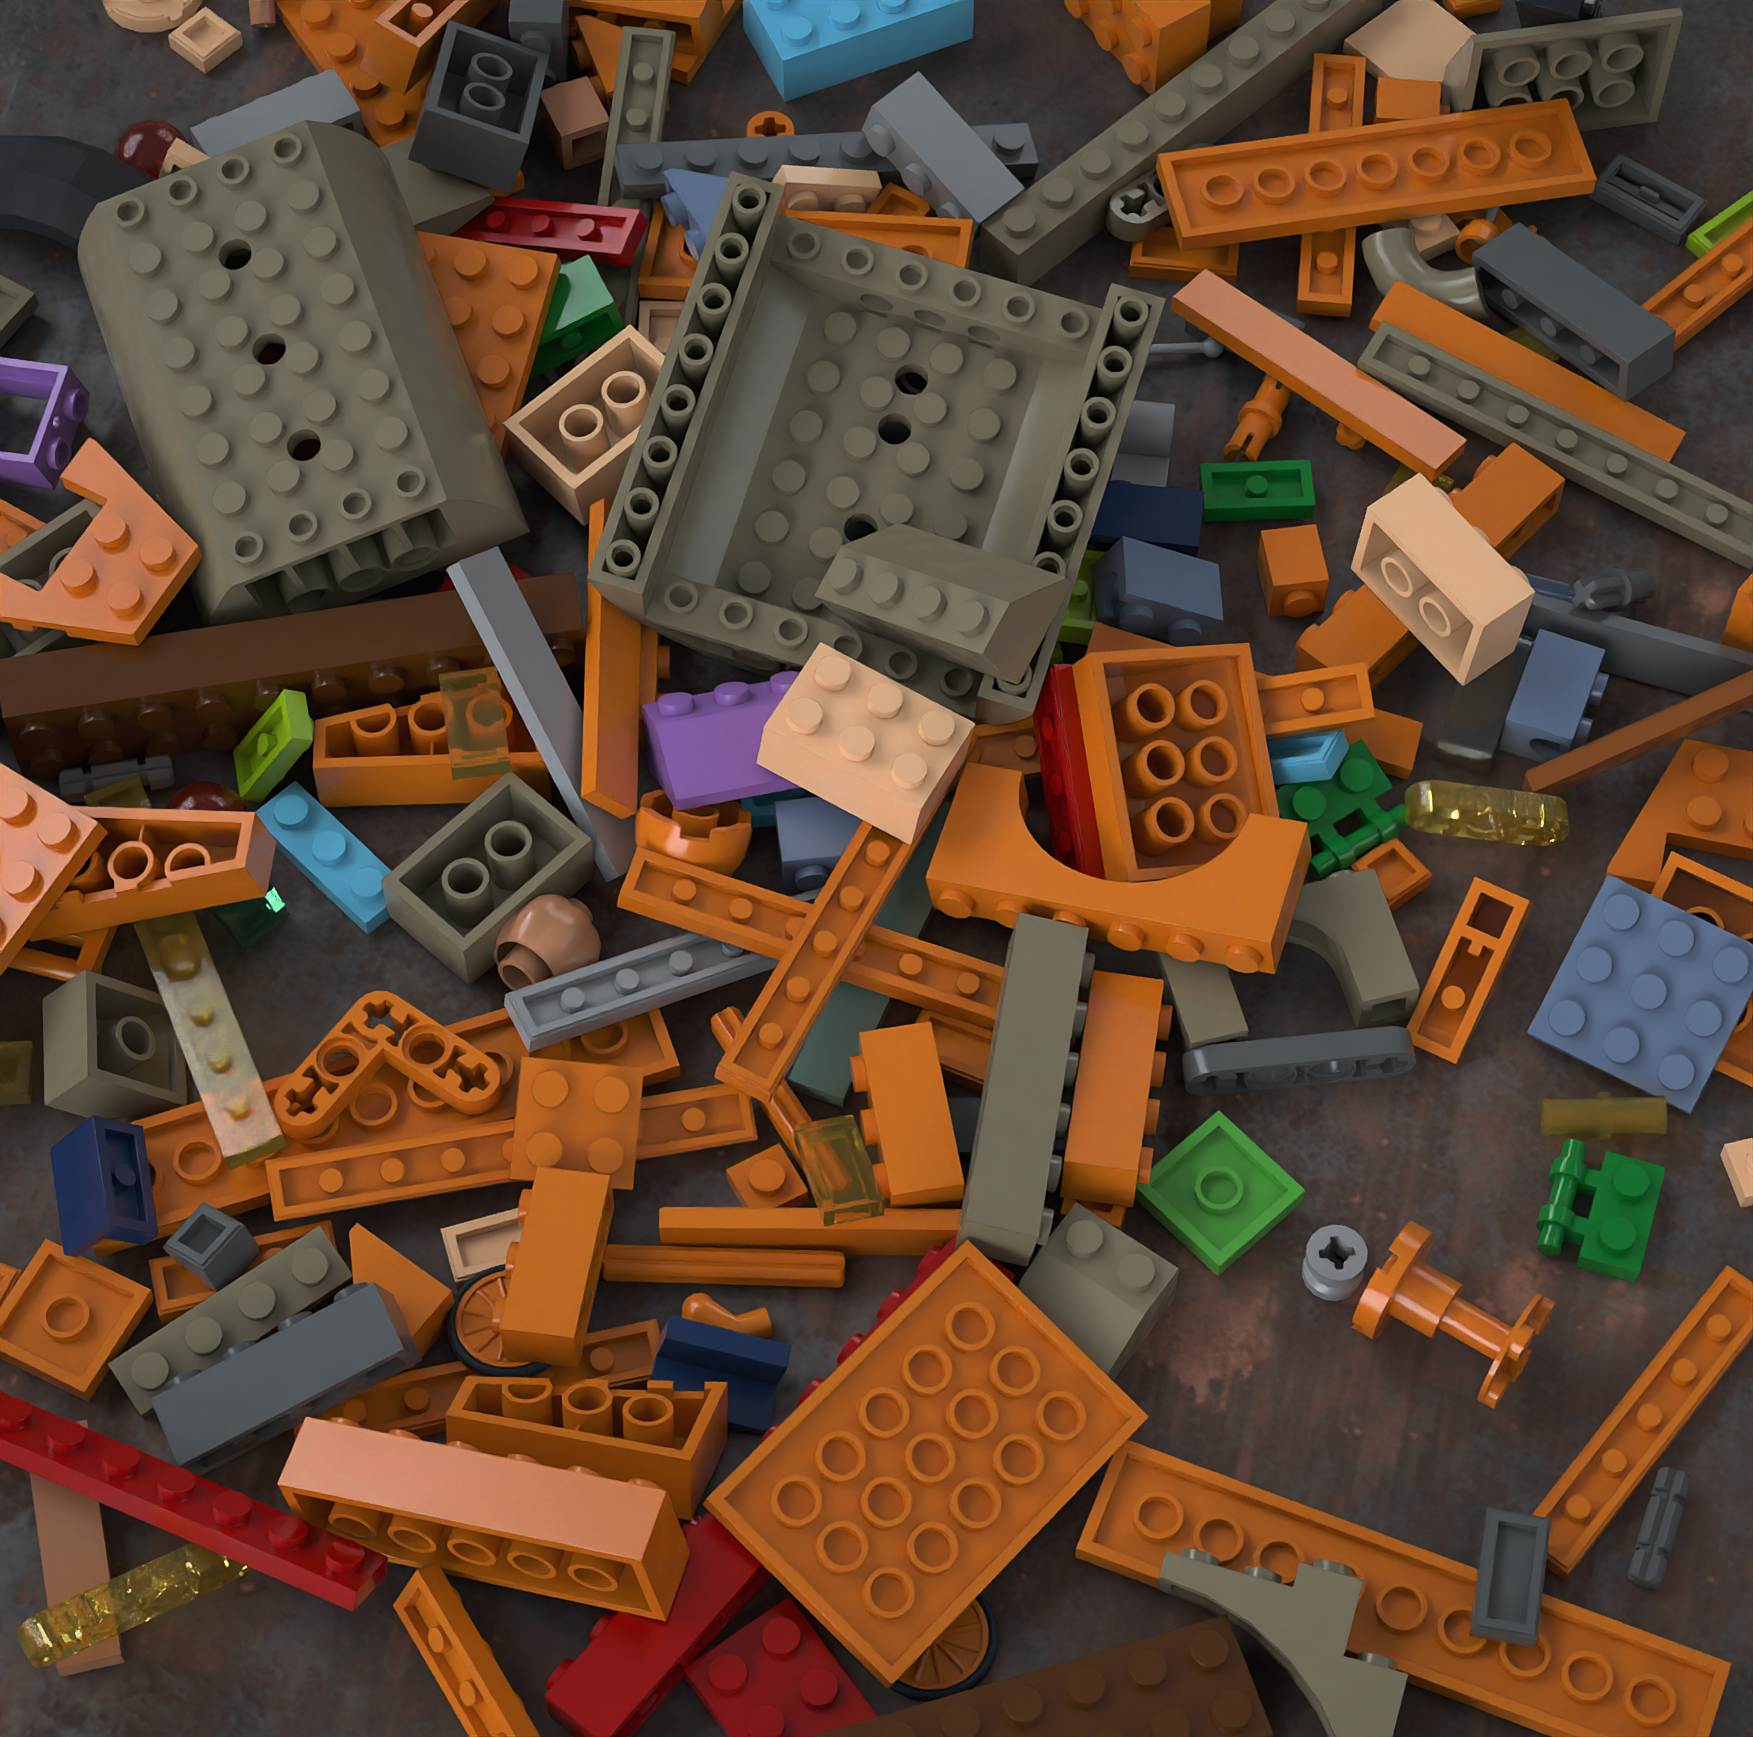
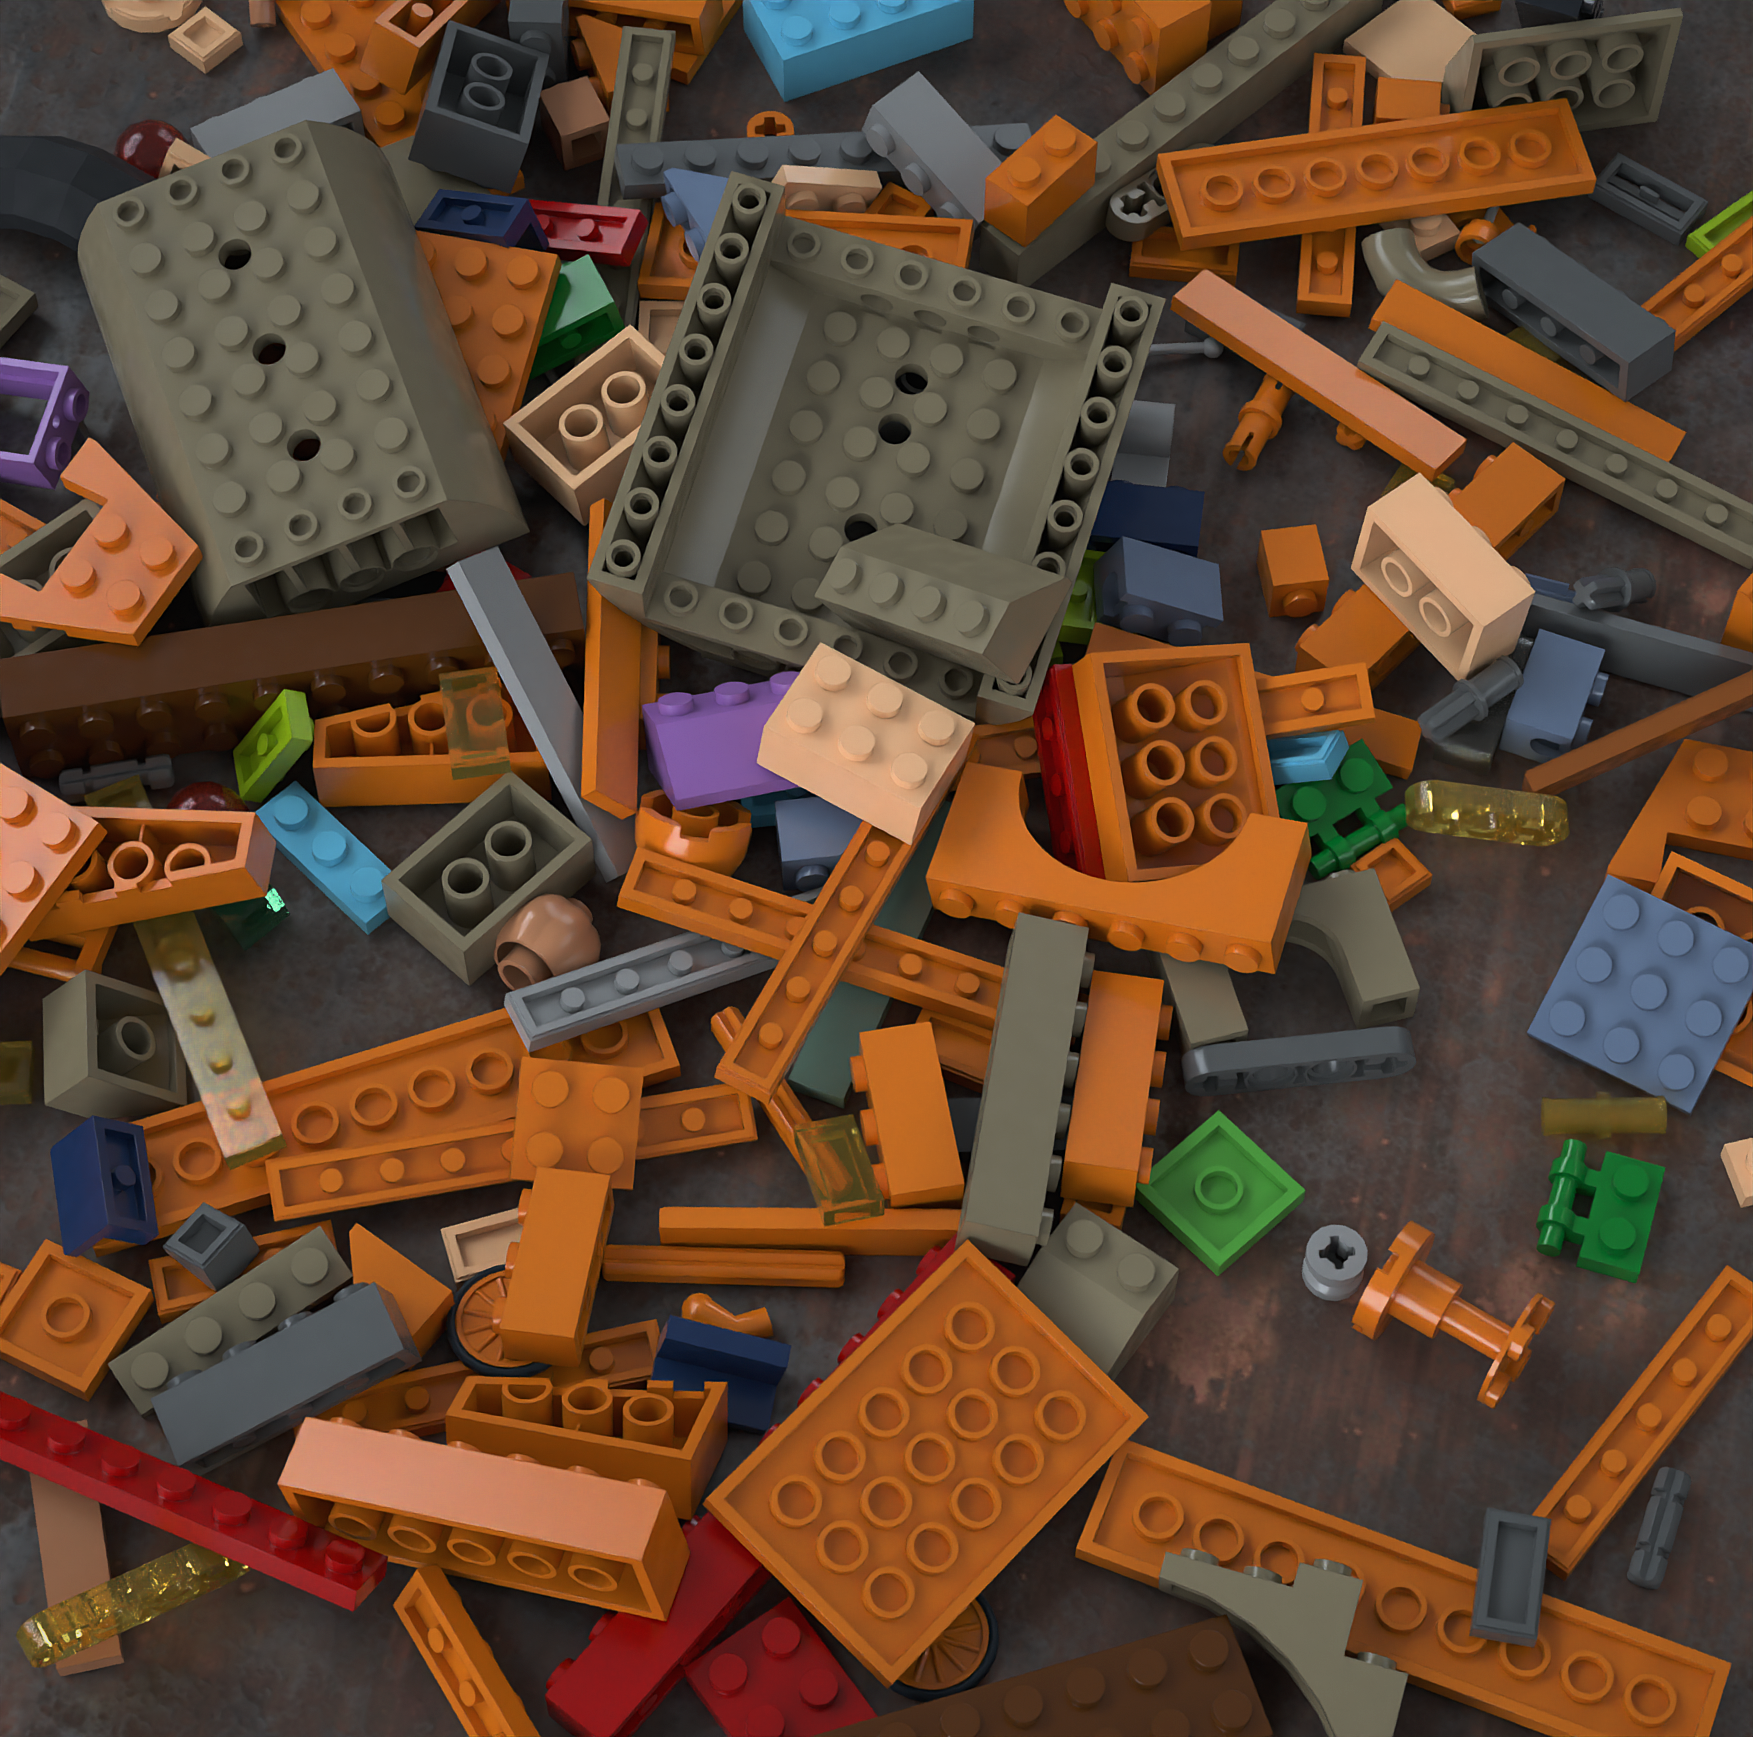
(372, 1050): orange beam -> none
(484, 219): none -> dark blue panel
(767, 1181): orange plate -> none
(1040, 180): none -> orange brick
(1257, 490): green plate -> none
(1468, 969): orange slope -> none
(1470, 699): none -> dark grey axle

